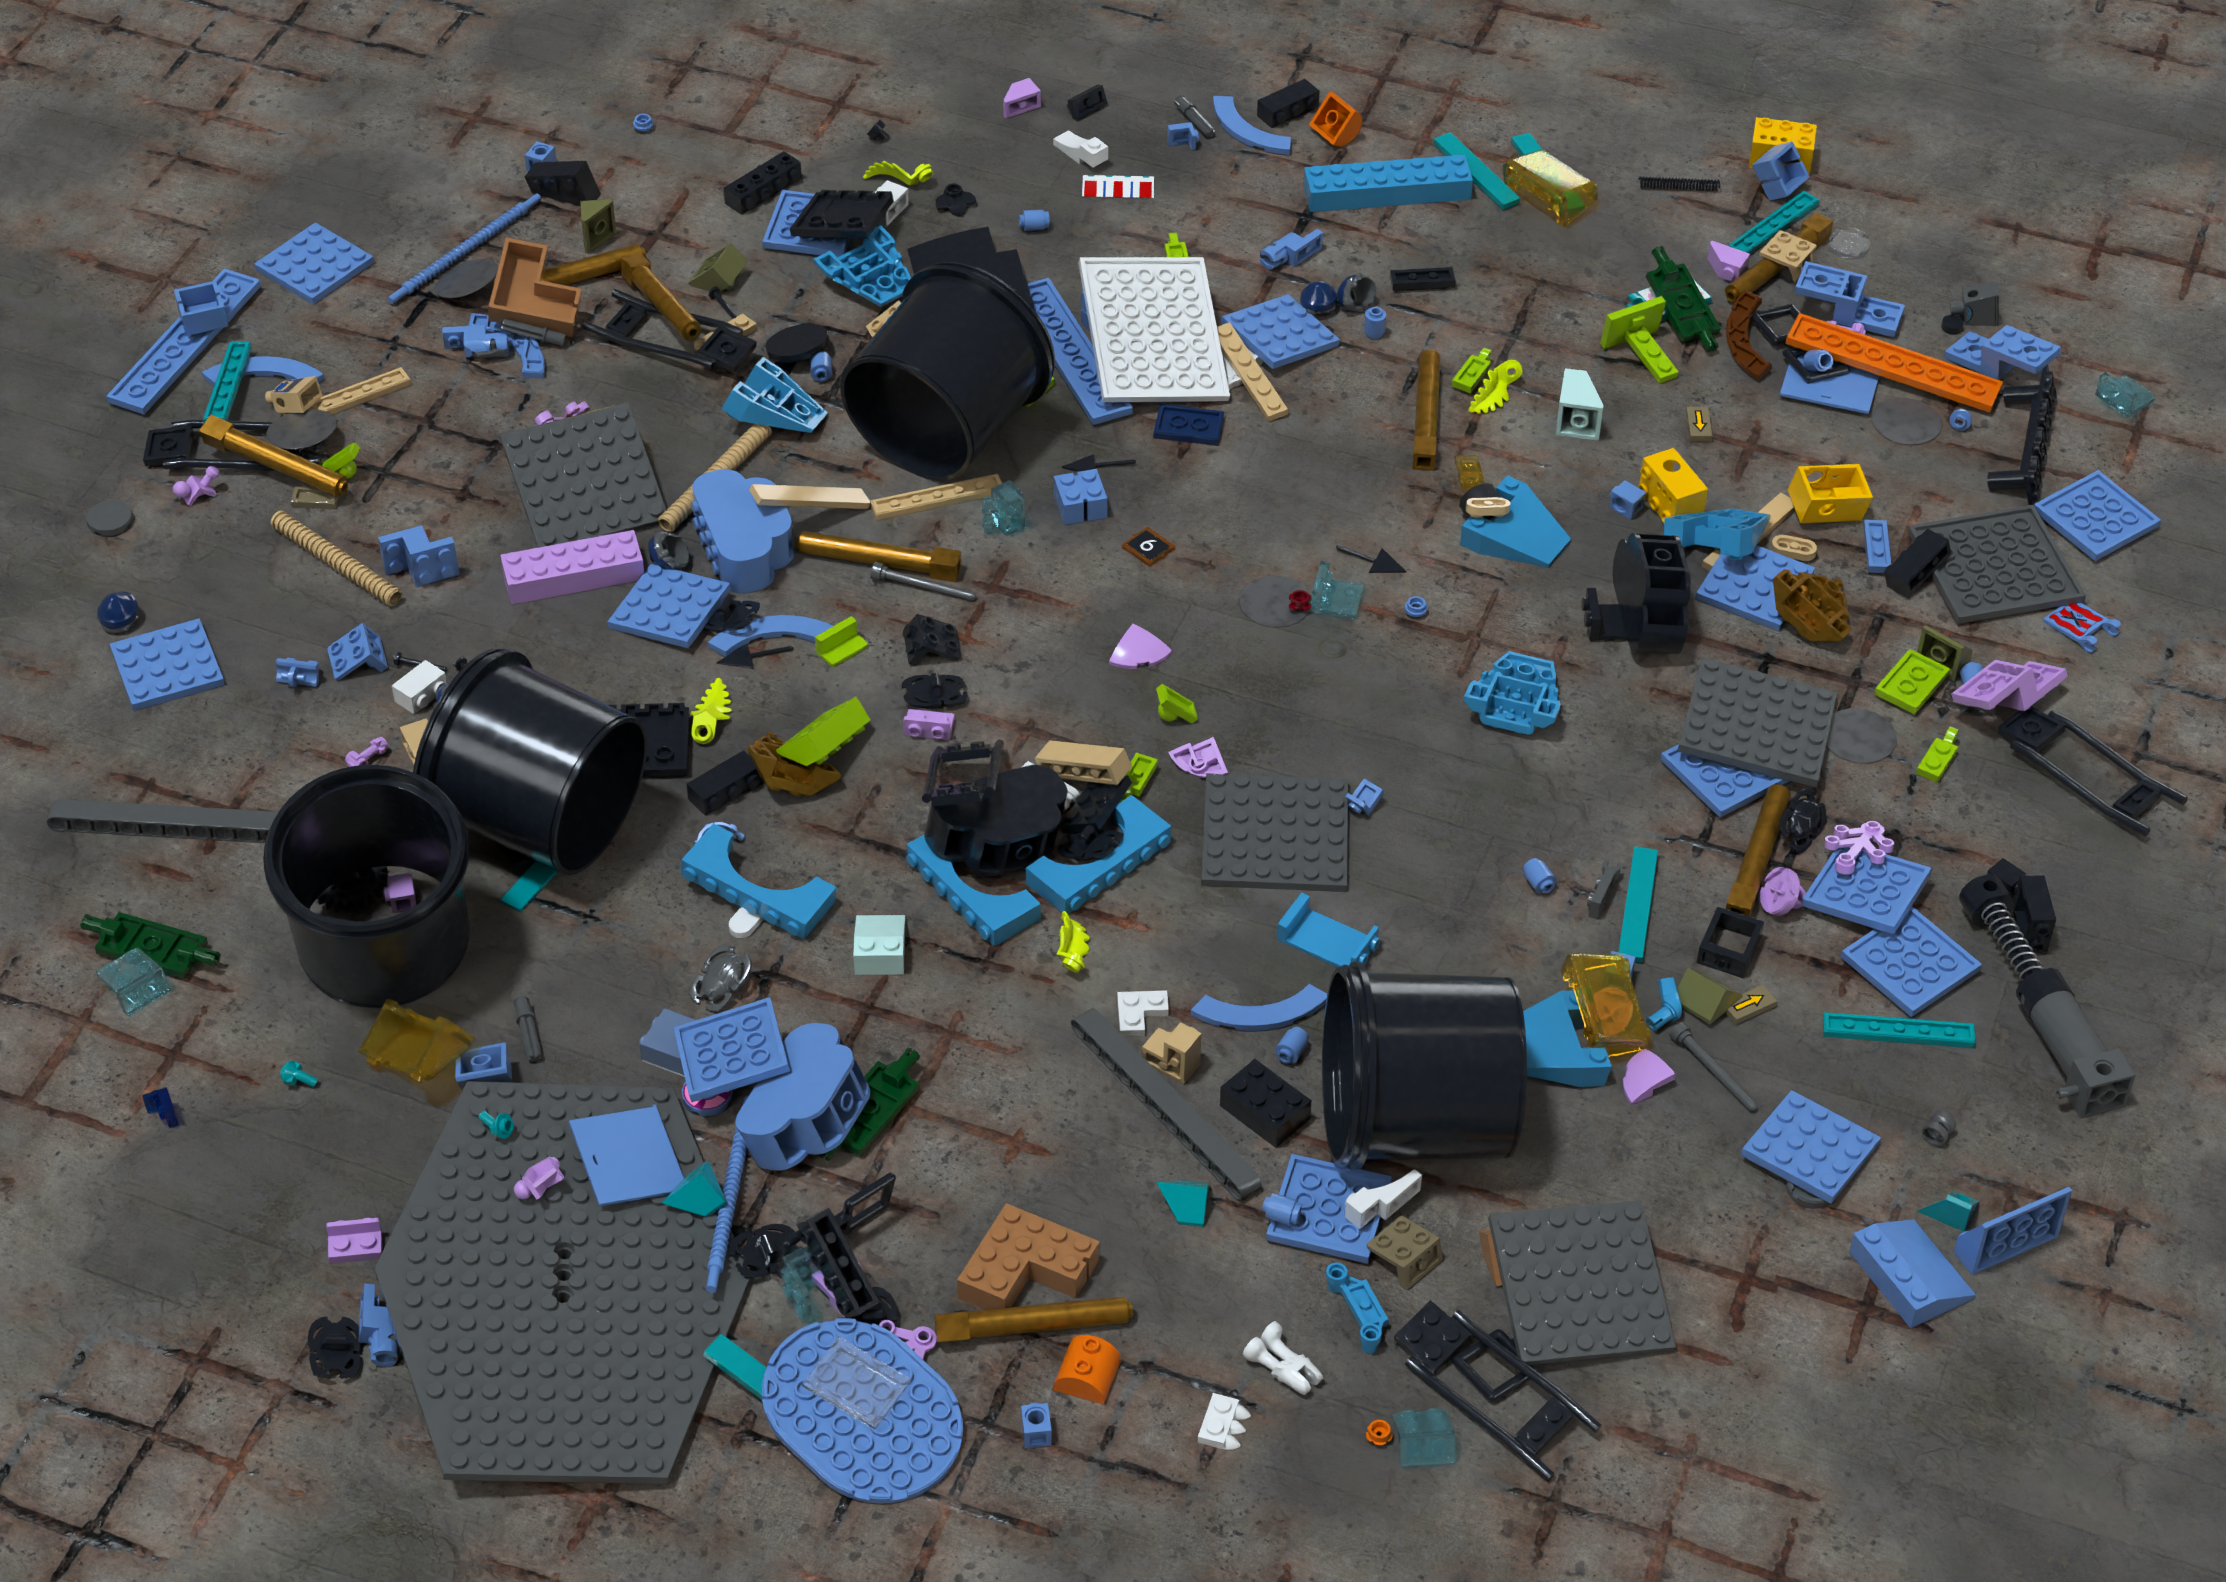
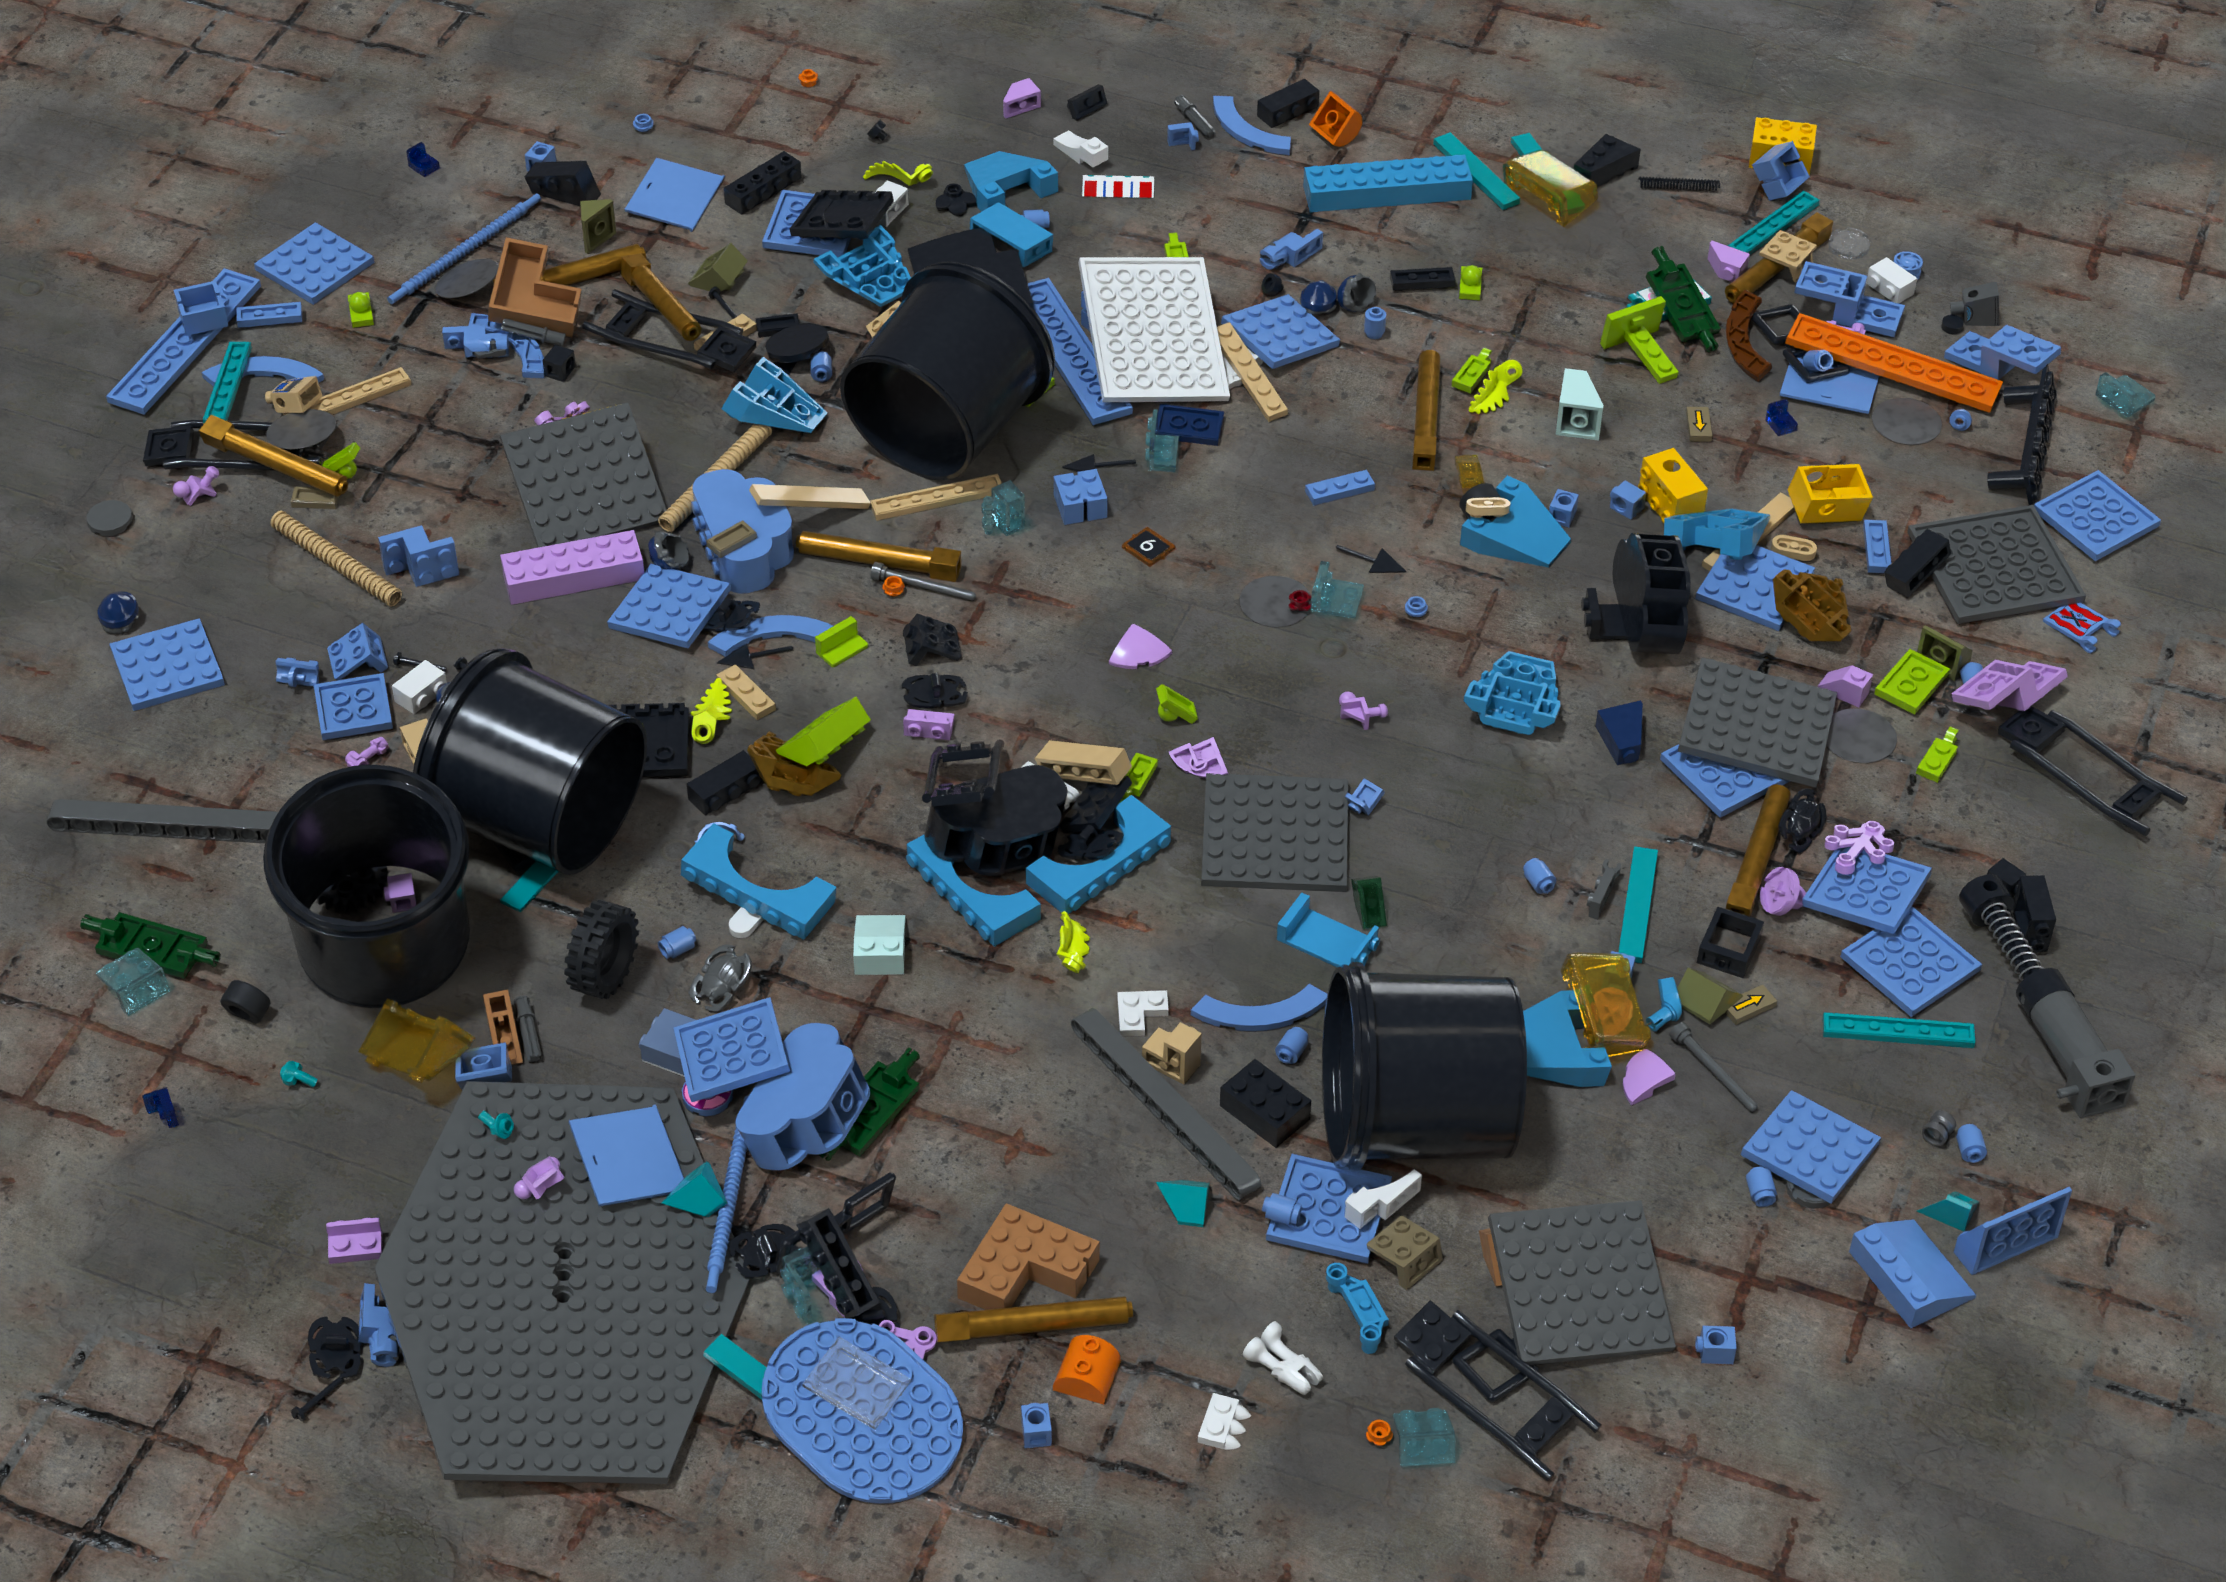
(245, 1001): none -> black tyre
(269, 314): none -> medium blue plate
(300, 1412): none -> black piece
(353, 706): none -> medium blue plate
(360, 309): none -> lime tile
(421, 161): none -> clear blue bracket
(502, 1023): none -> medium nougat slope
(559, 363): none -> black brick
(601, 949): none -> black tyre
(675, 194): none -> medium blue piece
(677, 942): none -> medium blue brick
(731, 539): none -> dark tan tile
(746, 692): none -> tan plate
(771, 325): none -> black tile
(808, 78): none -> orange plate
(893, 586): none -> orange plate
(1002, 171): none -> dark azure wedge
(1015, 230): none -> dark azure panel
(1163, 448): none -> clear light blue bracket
(1272, 284): none -> black tile
(1340, 487): none -> medium blue plate
(1357, 708): none -> lavender piece
(1369, 901): none -> clear green slope
(1470, 282): none -> lime tile
(1564, 507): none -> medium blue brick
(1607, 159): none -> black wedge
(1621, 731): none -> dark blue slope
(1725, 1344): none -> medium blue brick
(1761, 1186): none -> medium blue brick
(1780, 419): none -> clear blue bracket
(1850, 684): none -> lavender slope
(1891, 280): none -> white brick
(1910, 262): none -> medium blue wheel
(1971, 1143): none -> medium blue brick

